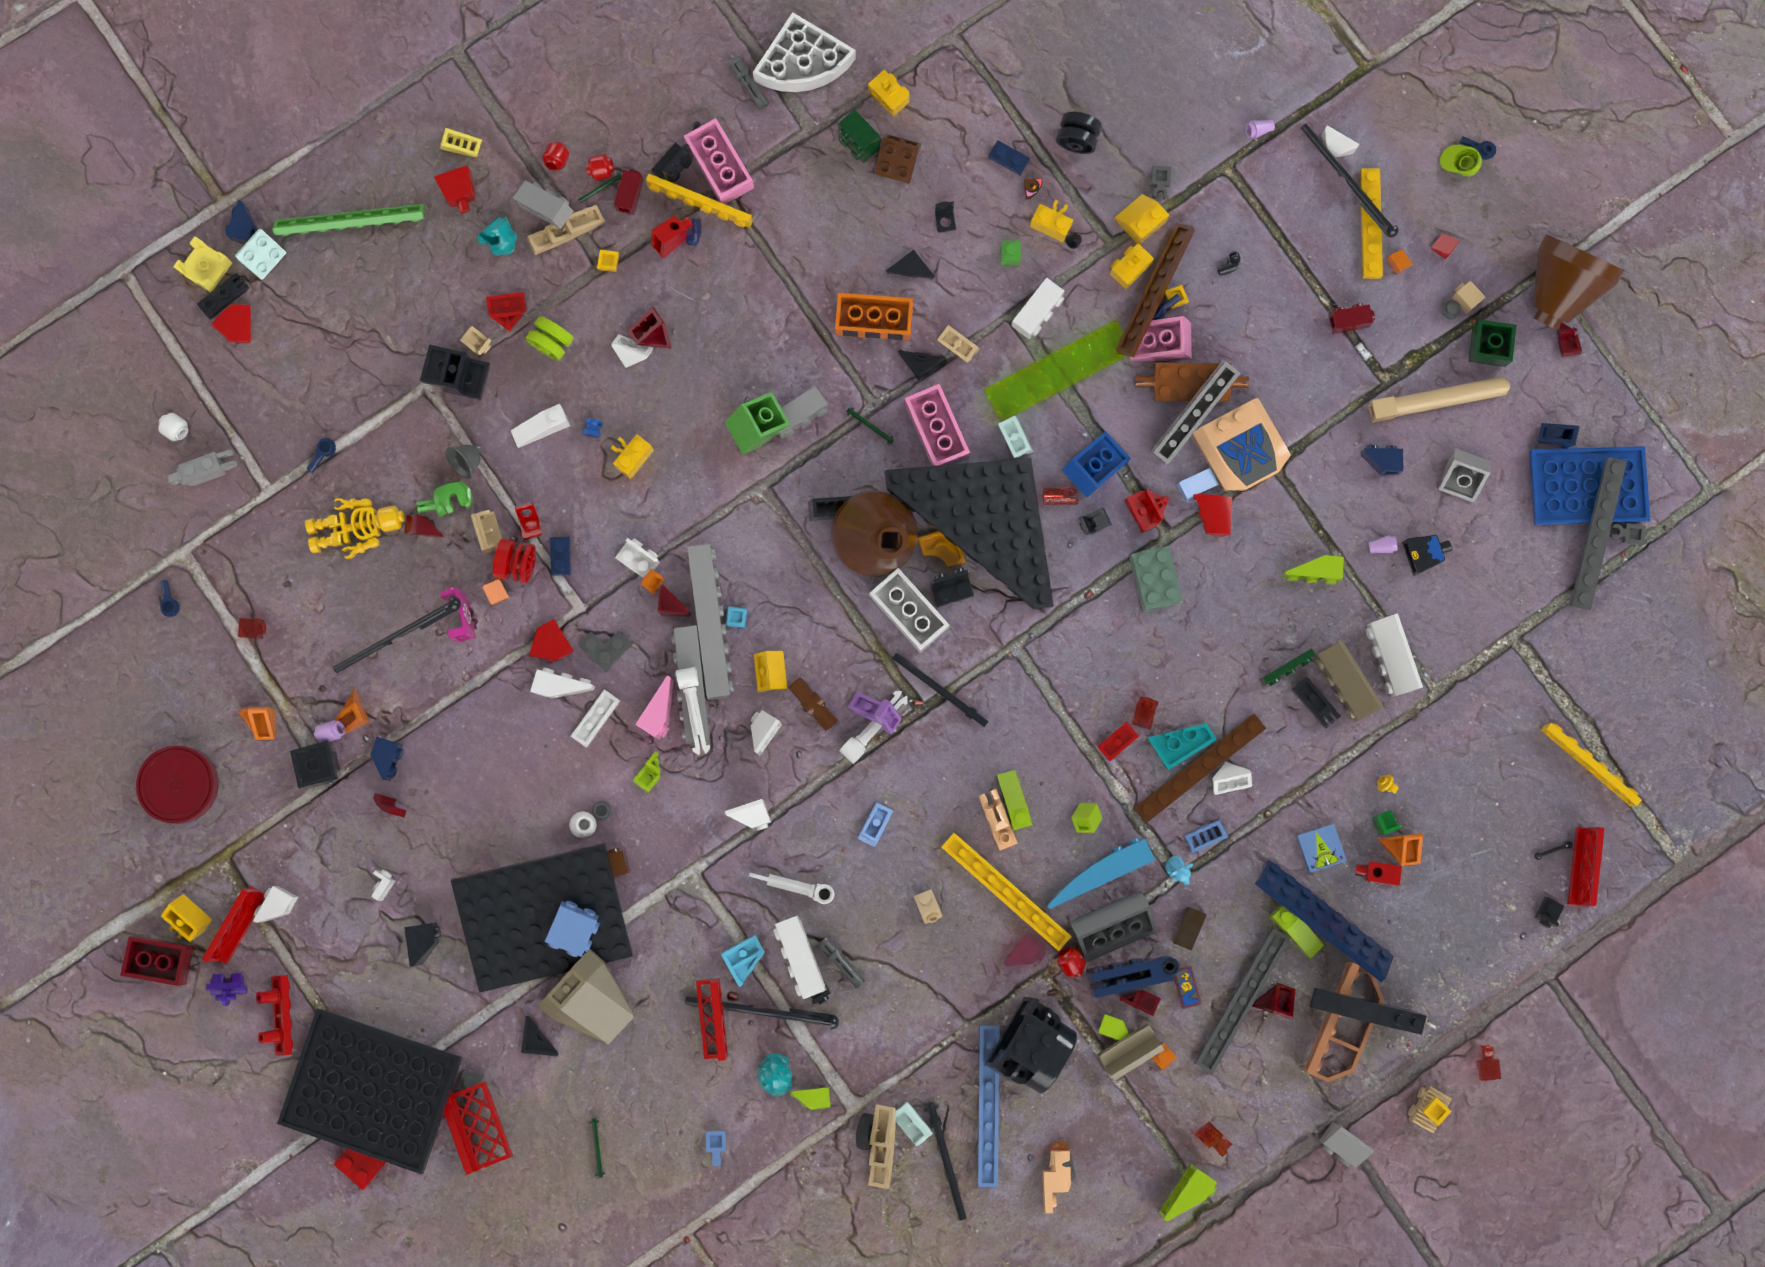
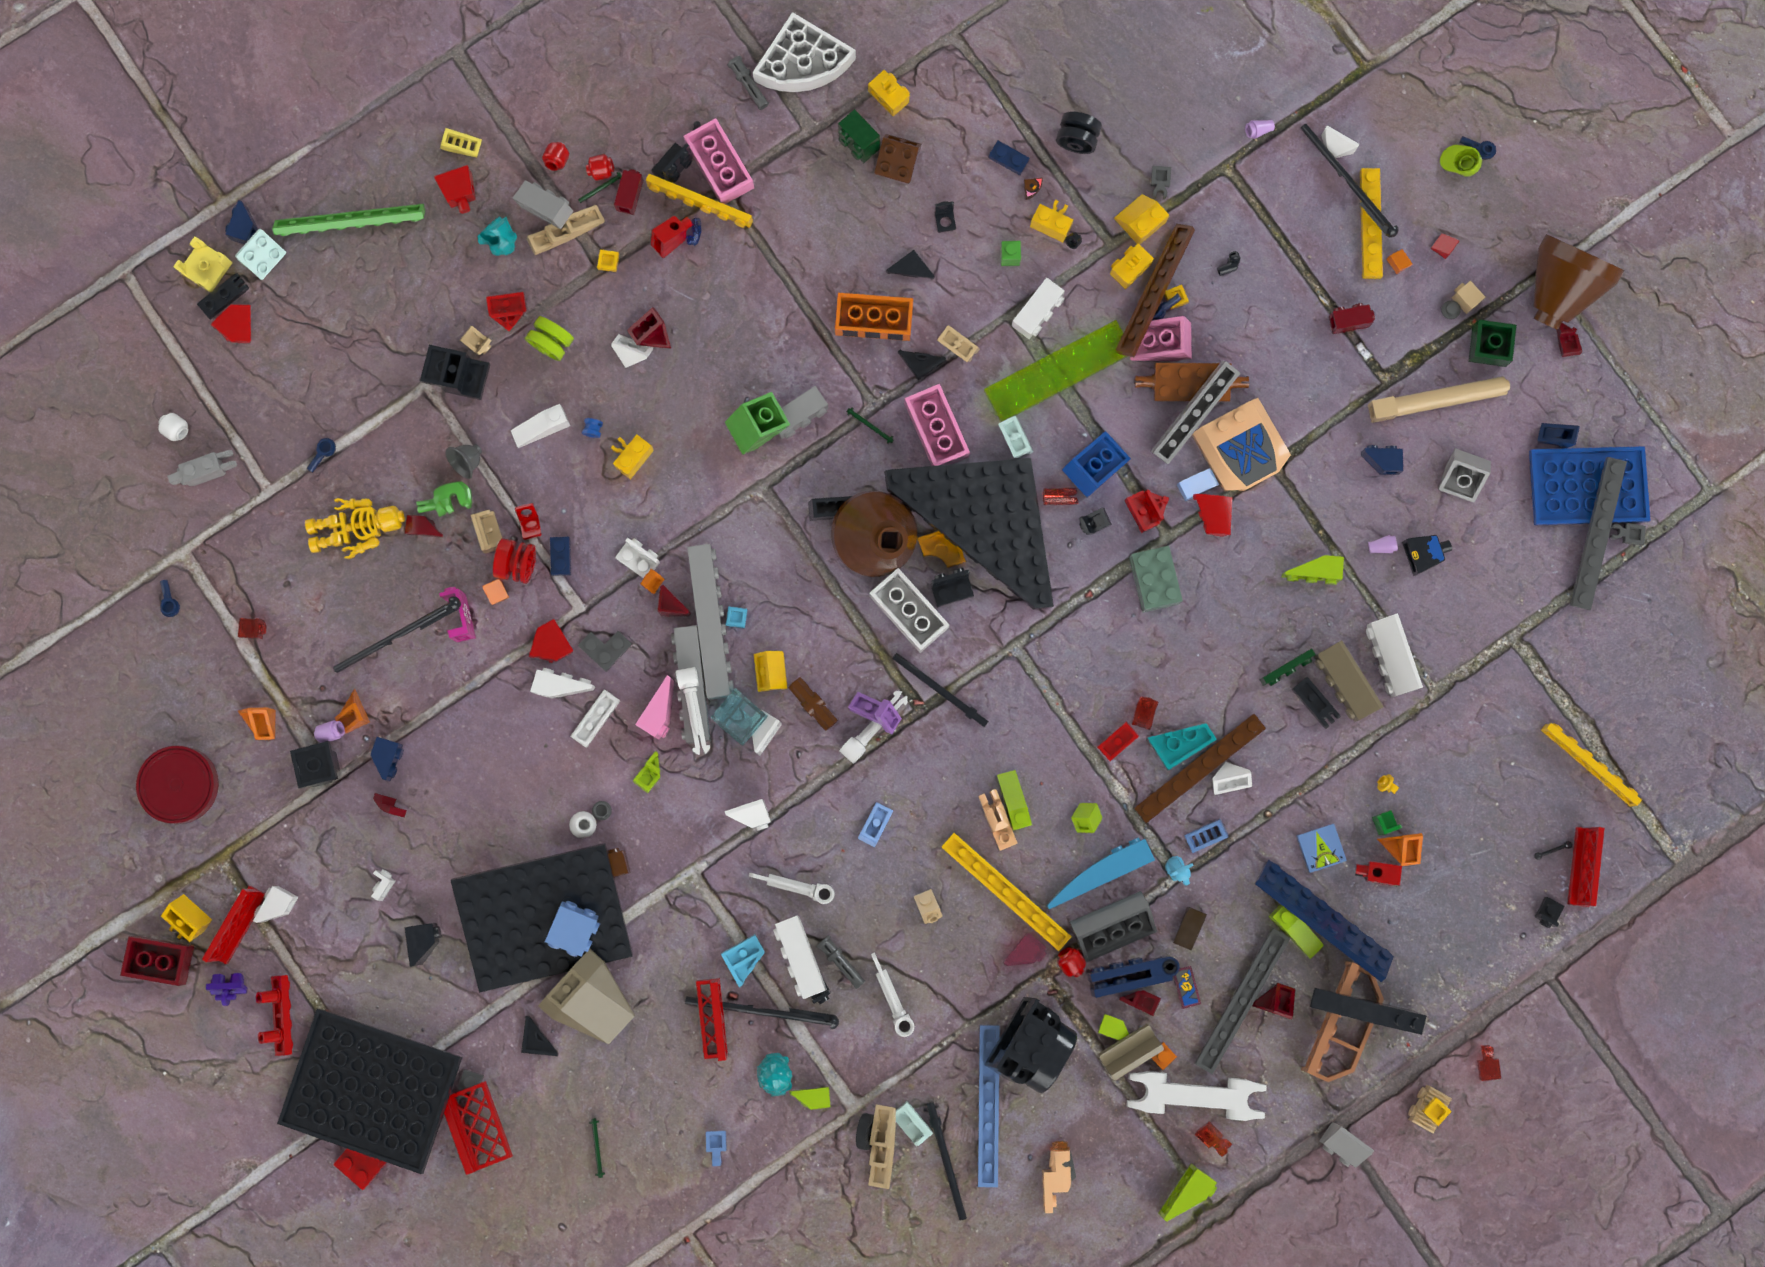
(739, 716): none -> clear light blue slope
(893, 1000): none -> white piece
(1231, 1098): none -> white piece

